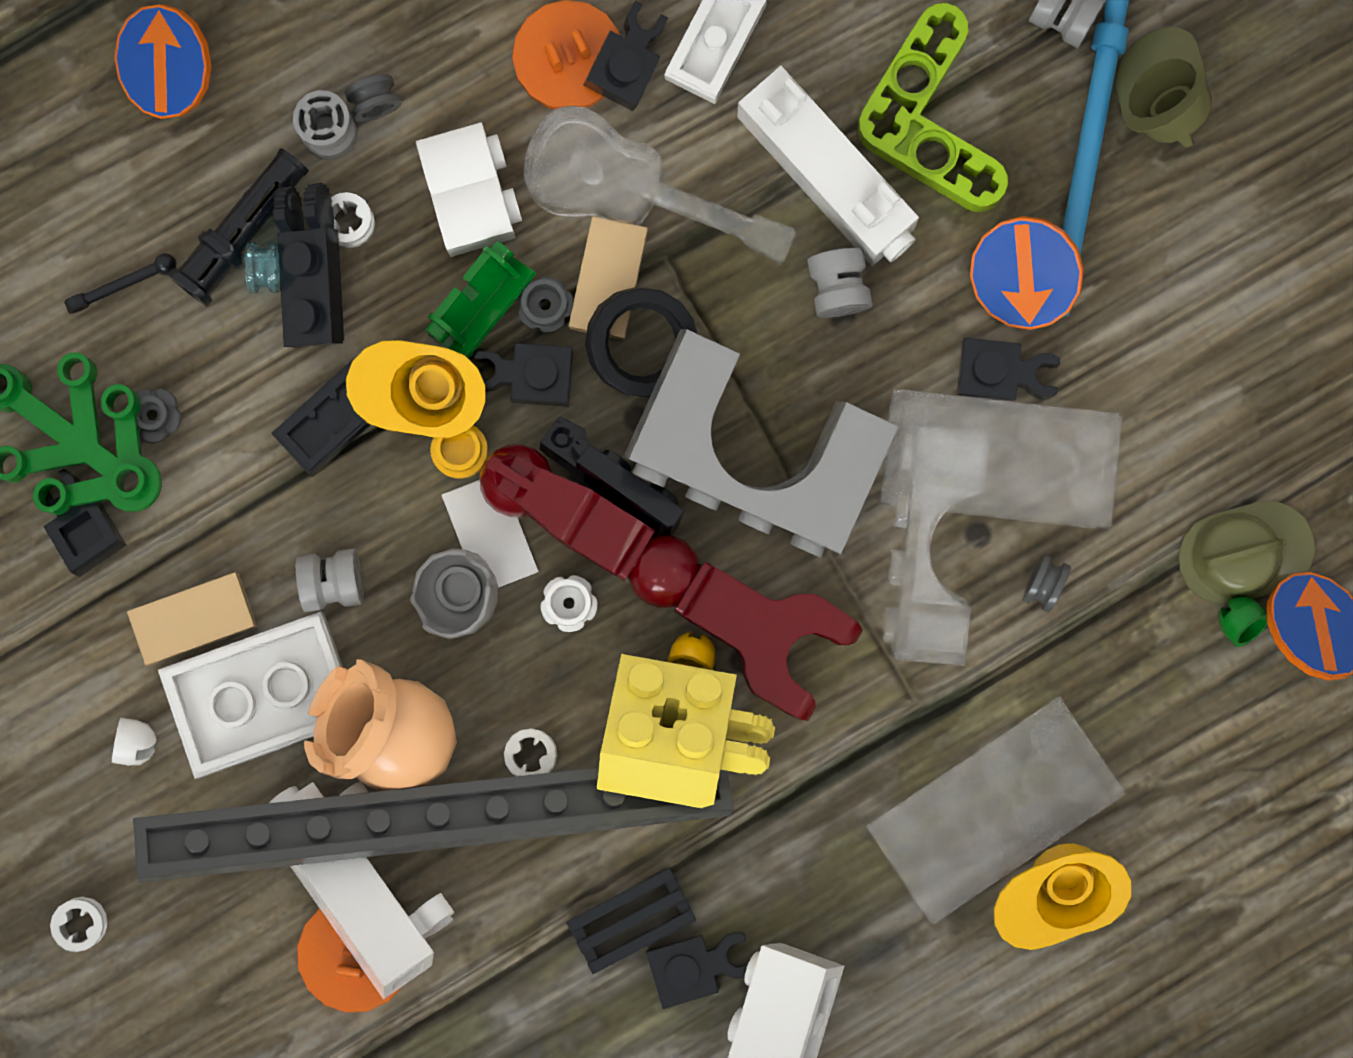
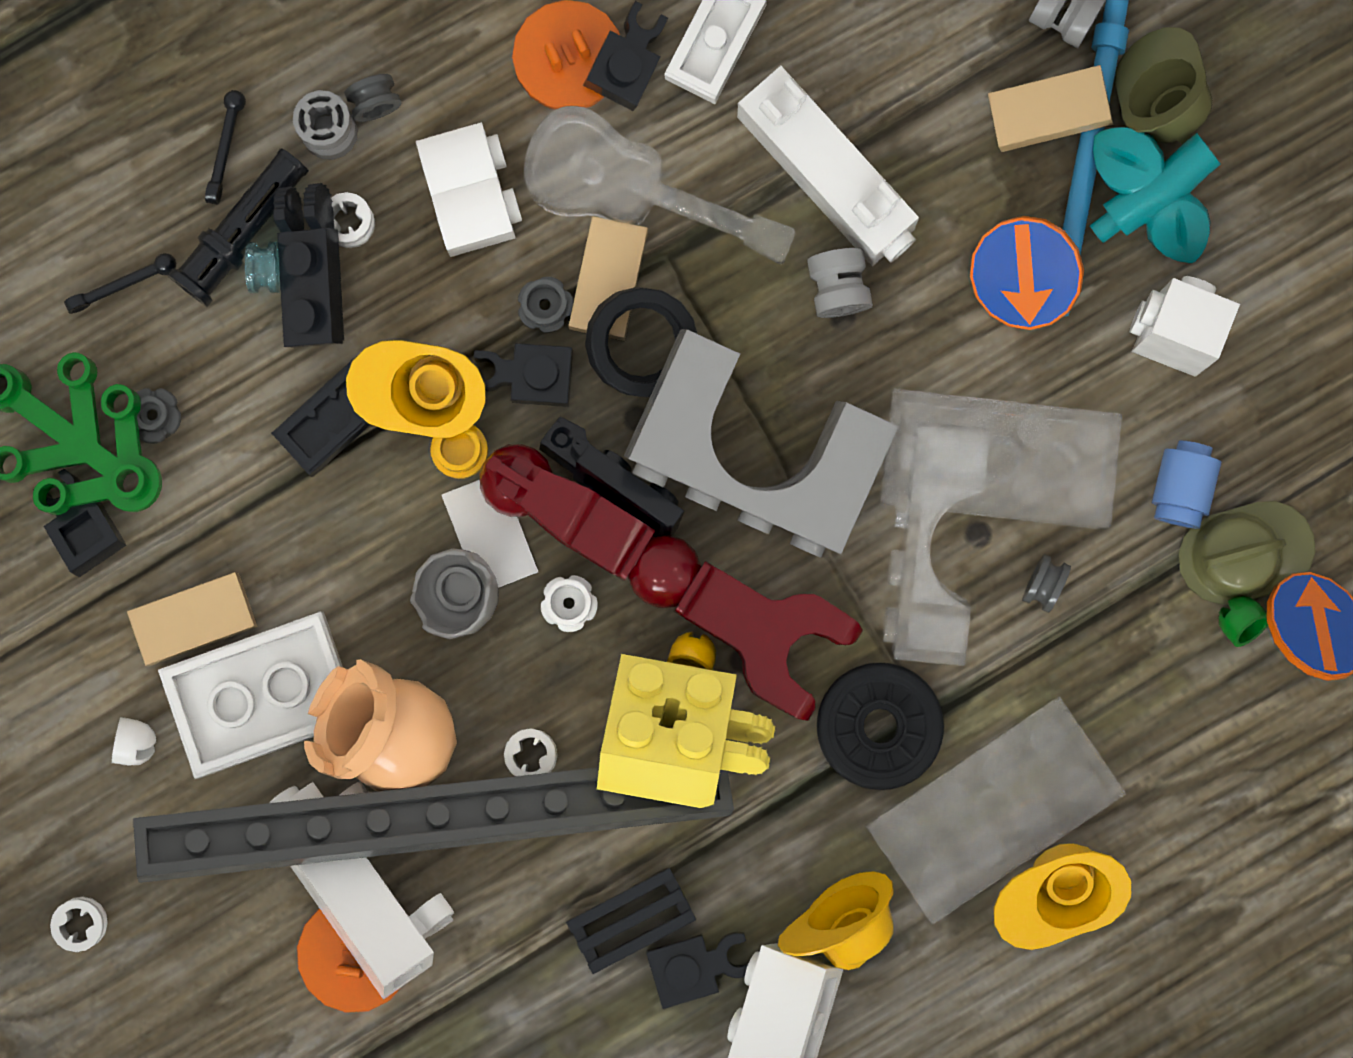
(163, 61): blue piece -> none
(234, 102): none -> black hinge
(329, 580): light grey wheel -> none
(471, 314): green hinge -> none
(845, 922): none -> yellow piece
(915, 129): lime beam -> none
(917, 732): none -> black wheel
(995, 371): black plate -> none
(1050, 108): none -> tan tile
(1154, 191): none -> teal plant
(1183, 325): none -> white brick
(1186, 484): none -> medium blue brick

